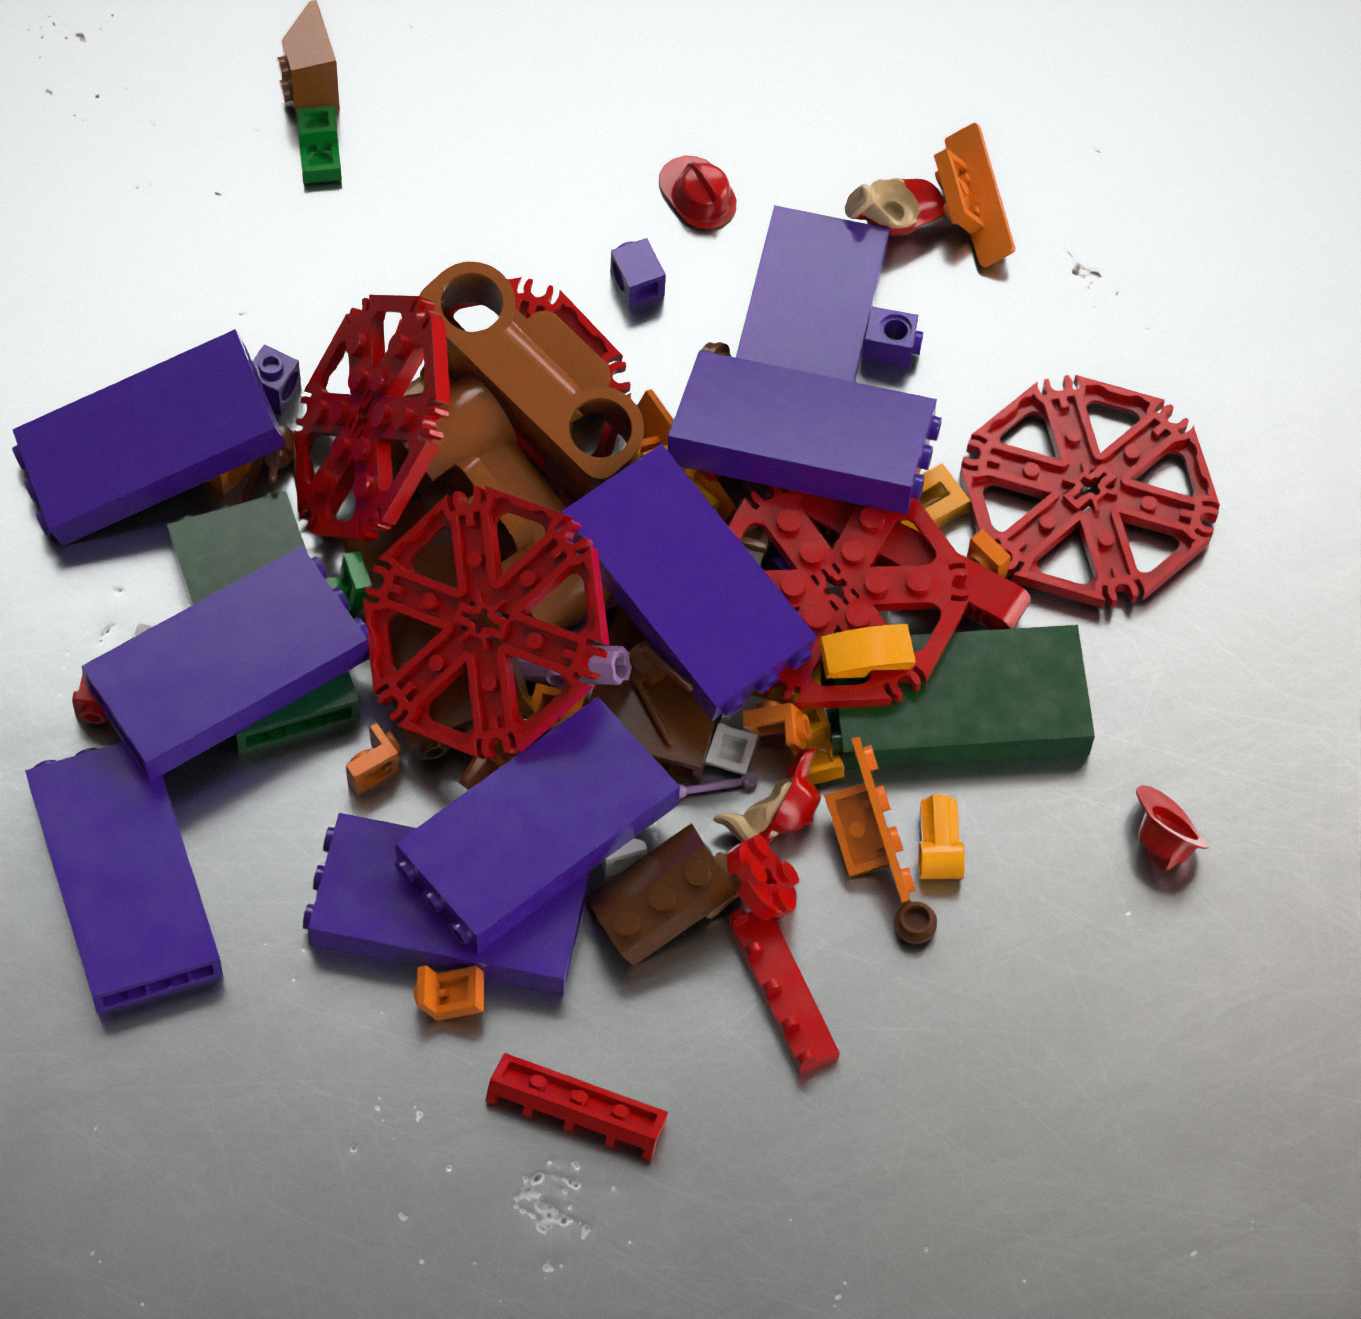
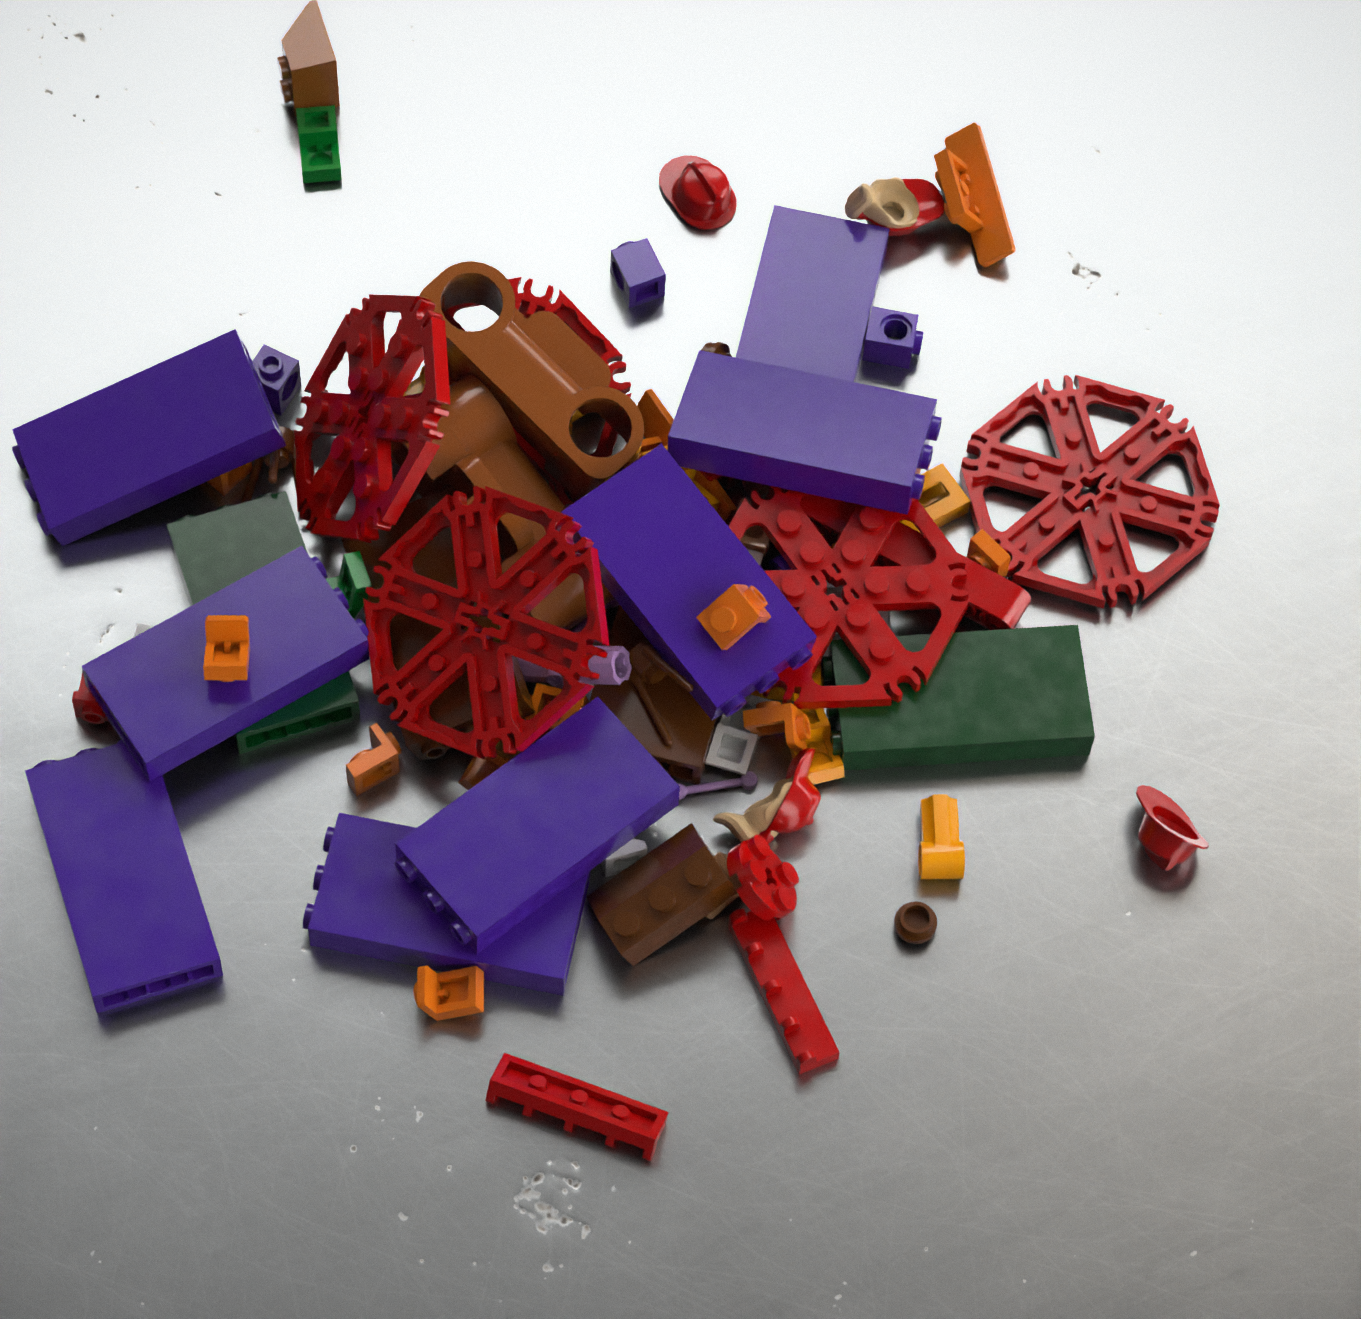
(226, 648): none -> orange bracket
(734, 614): none -> orange bracket
(862, 827): orange bracket -> none
(866, 649): light orange slope -> none

